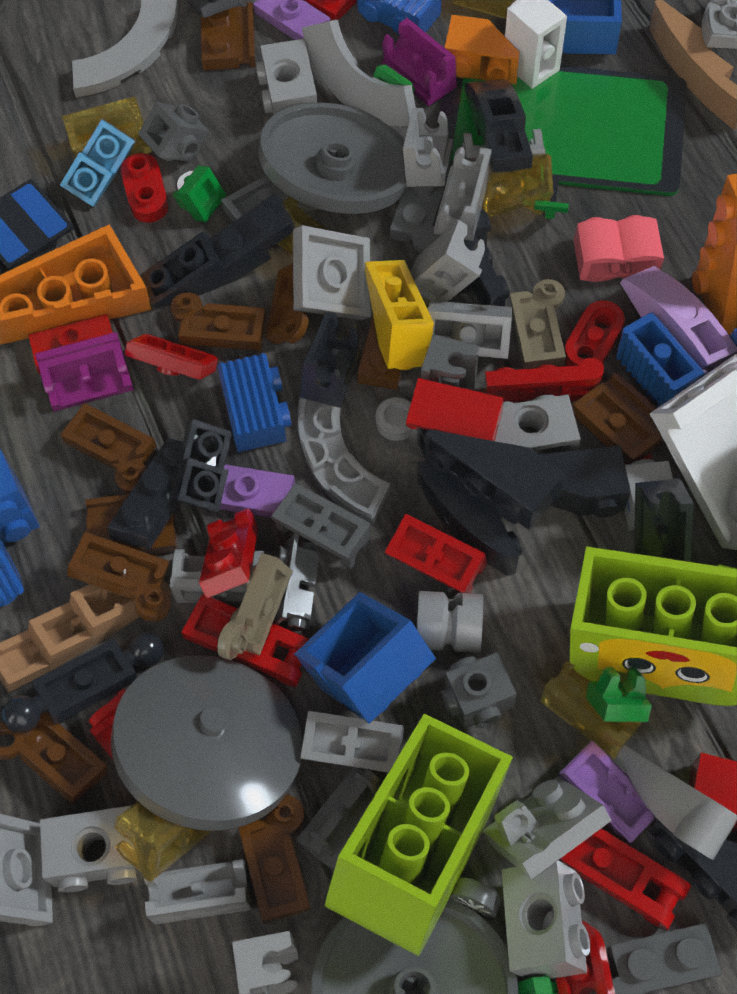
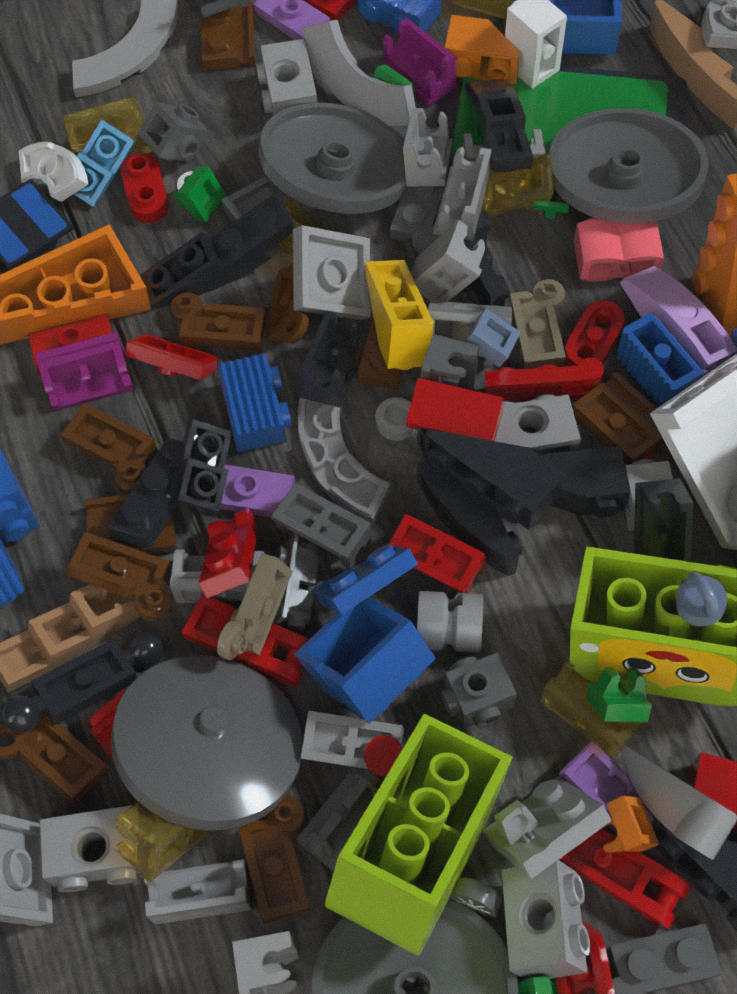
(54, 167): none -> white tile
(365, 579): none -> blue wing
(381, 754): none -> red sticker
(494, 338): none -> sand blue tile
(628, 165): none -> dark grey dish
(632, 826): none -> orange tile
(701, 600): none -> sand blue tile

